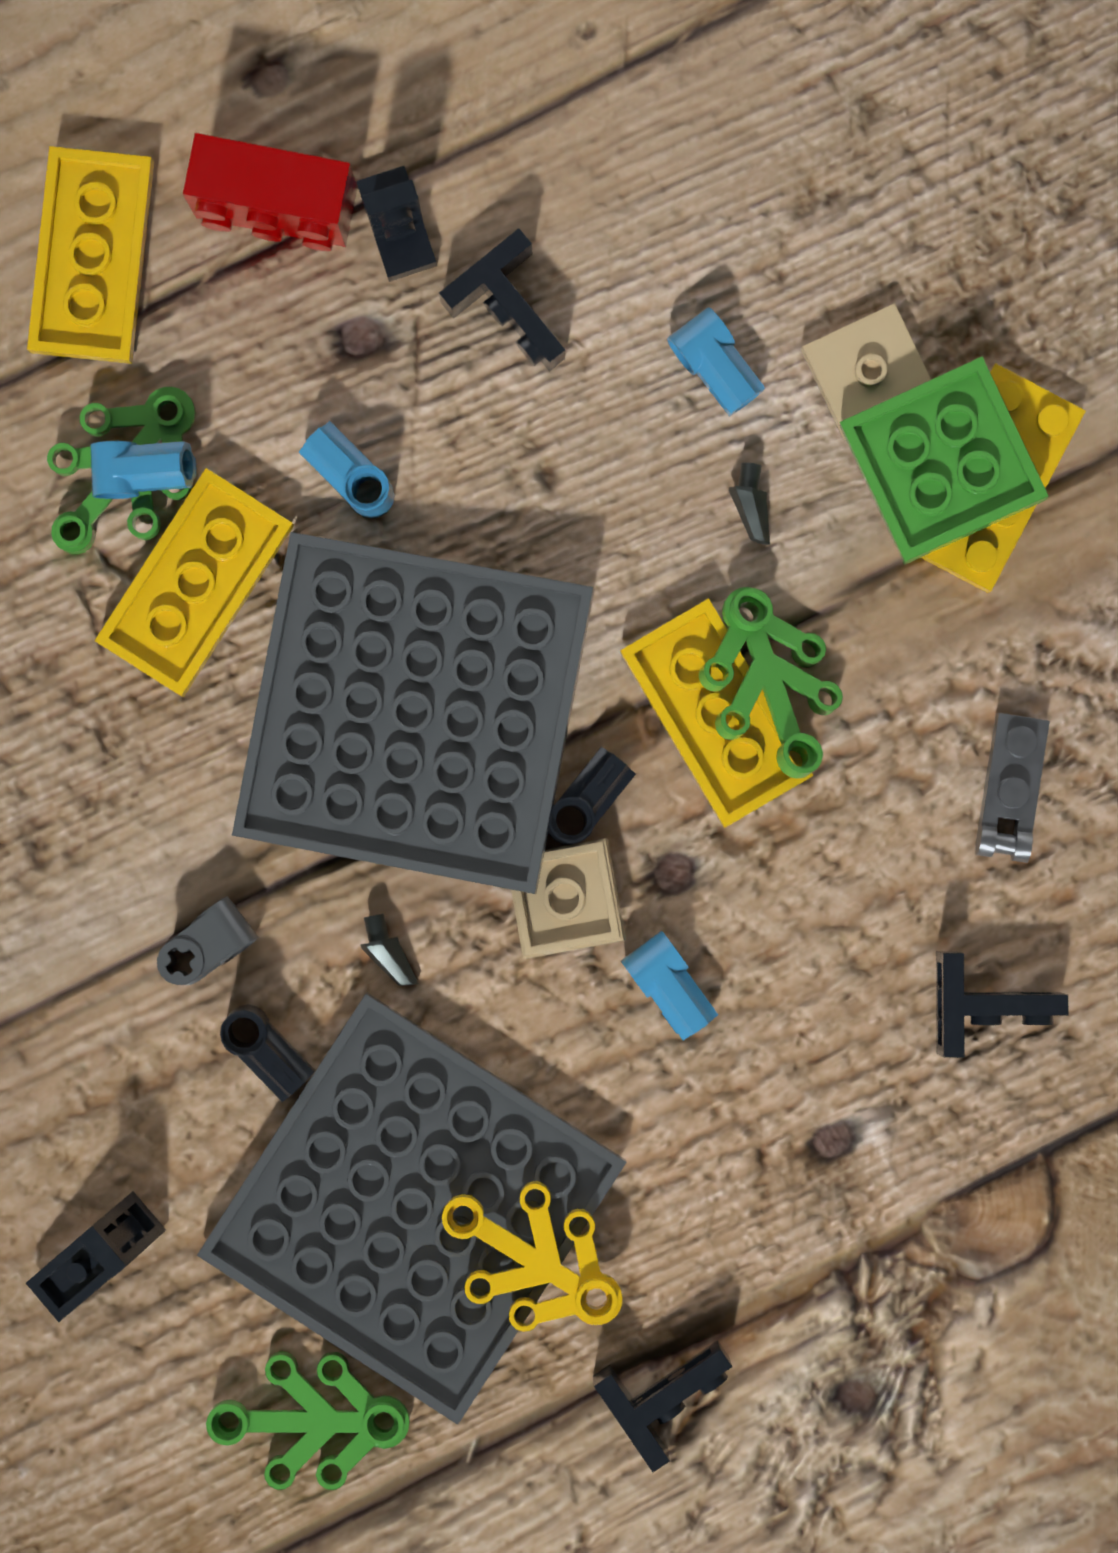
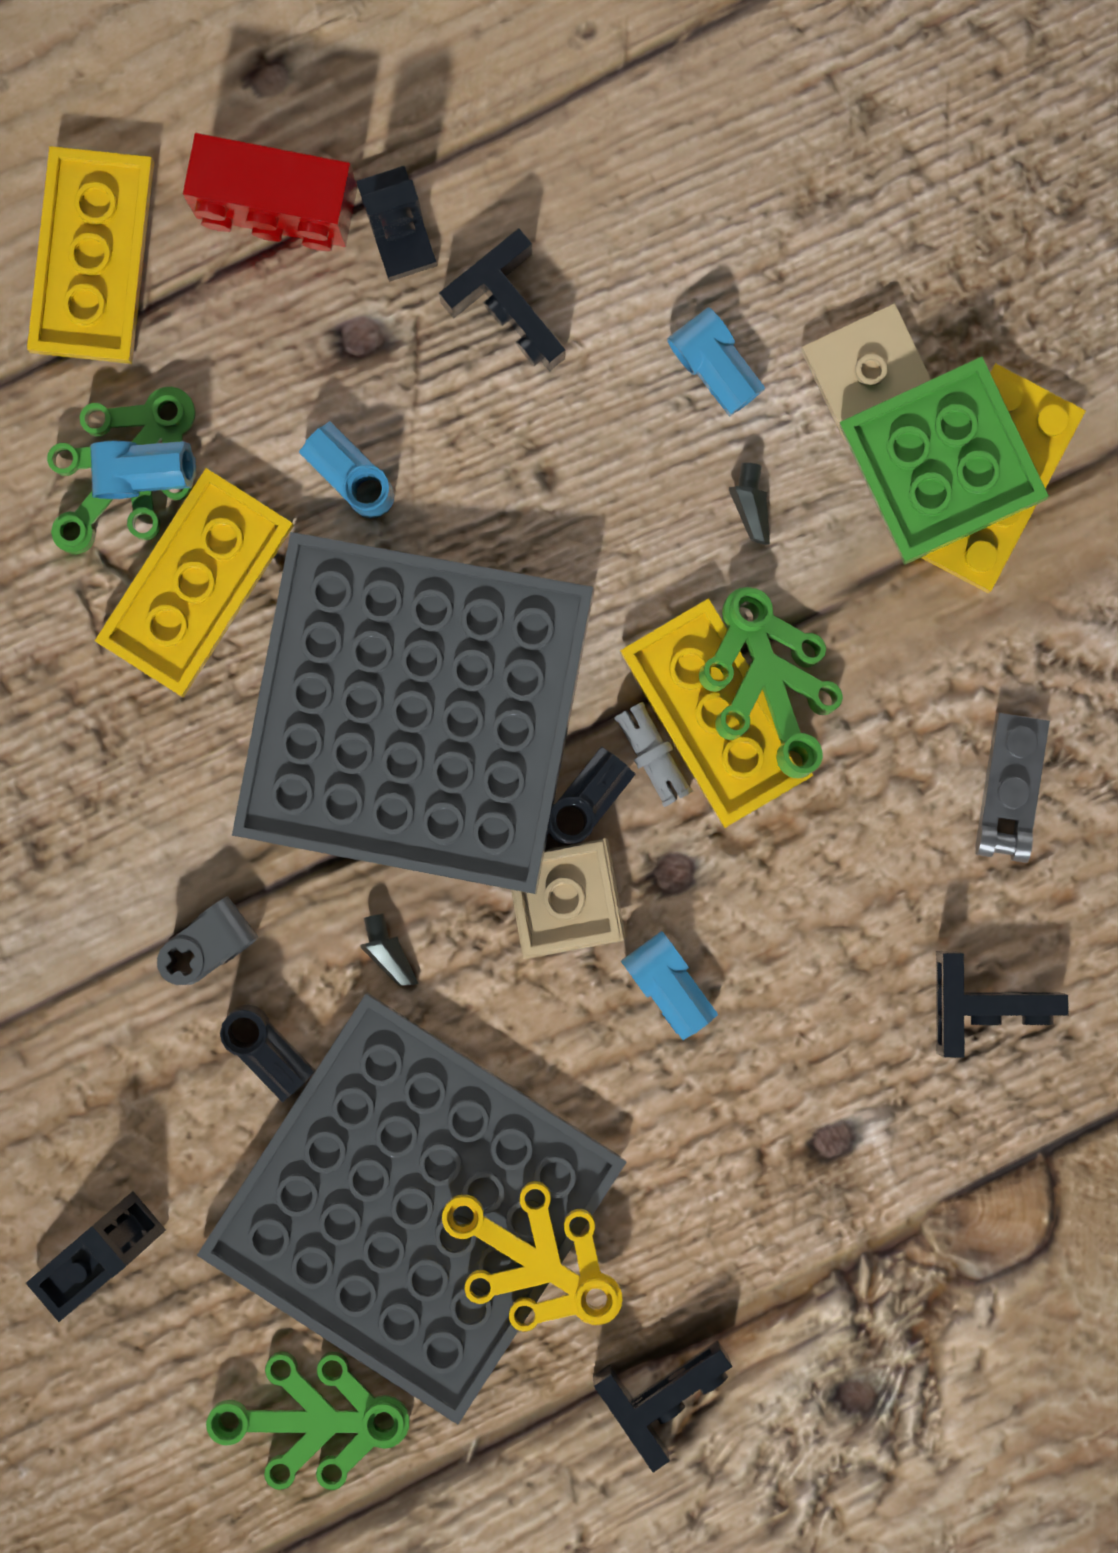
(653, 754): none -> light grey pin

